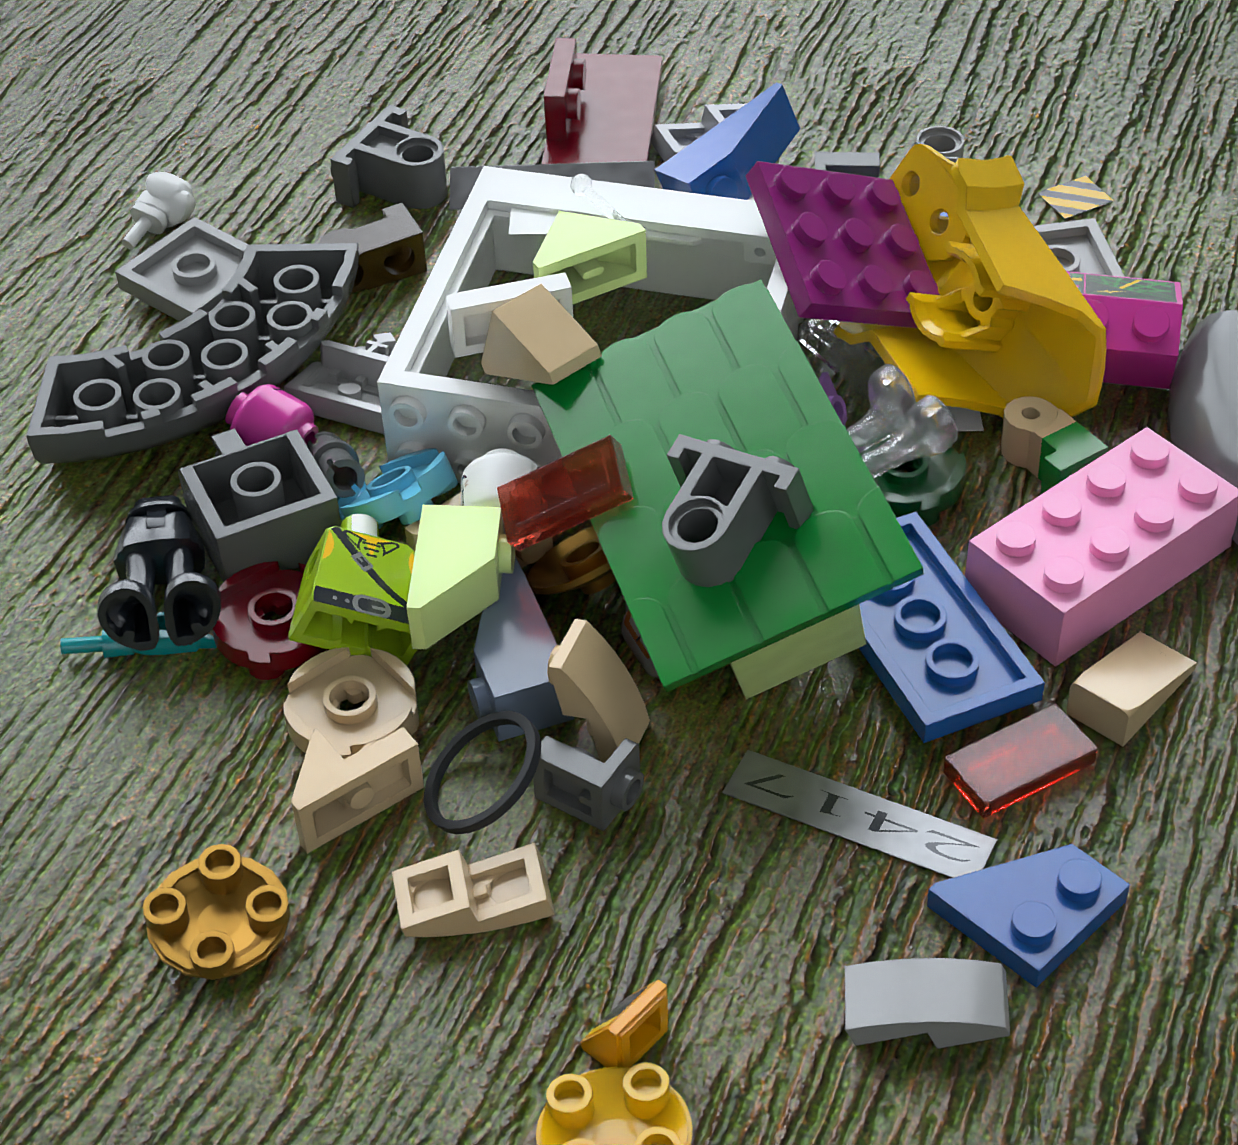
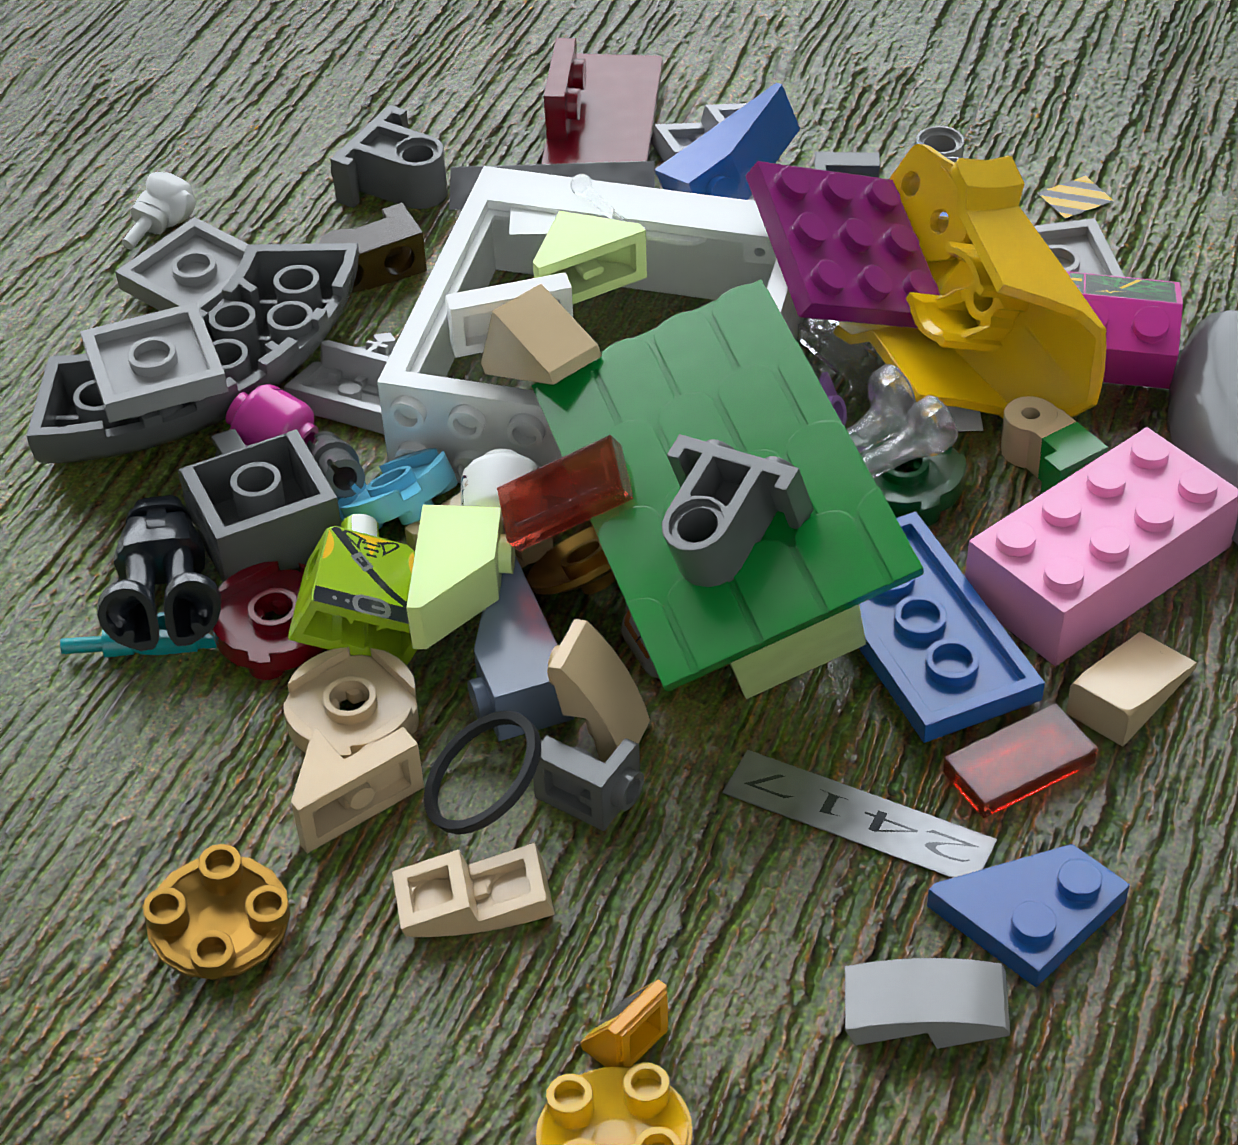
(153, 362): none -> light grey plate

